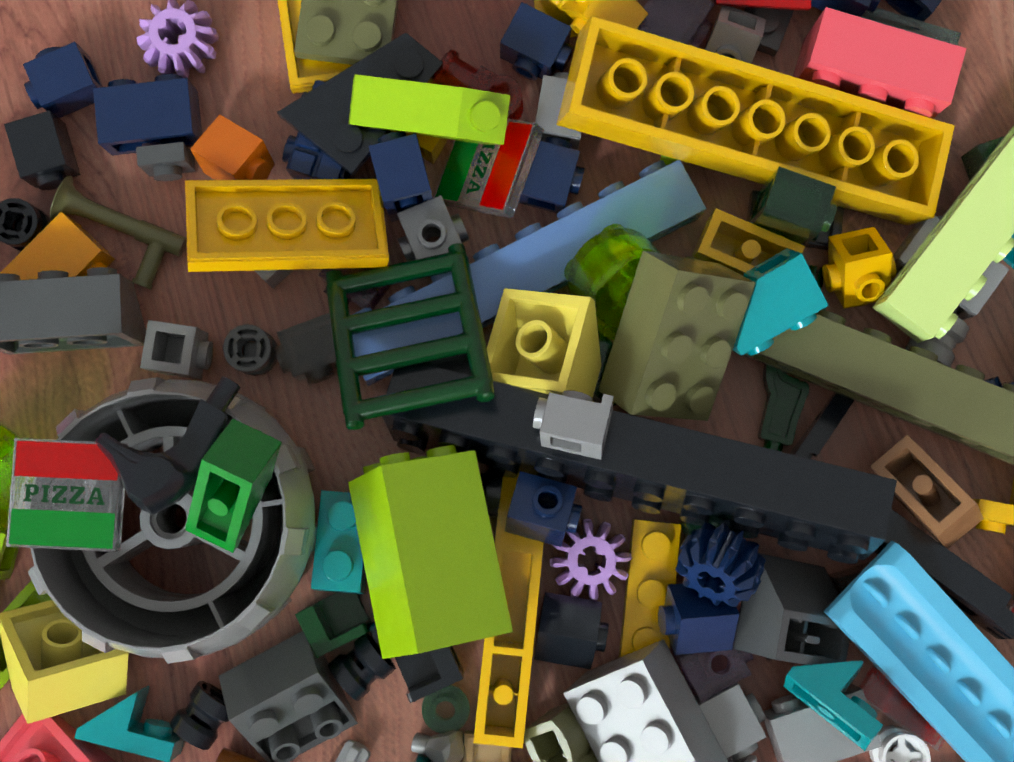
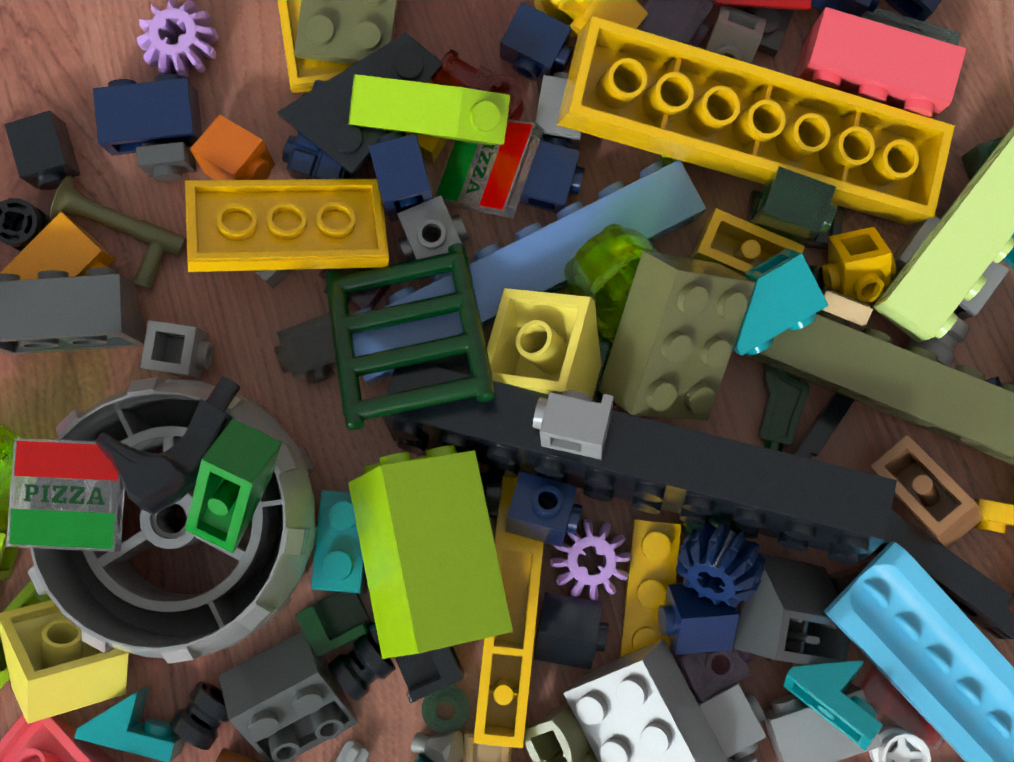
(61, 79): dark blue brick -> none
(258, 355): dark grey wheel -> none
(847, 307): none -> tan tile

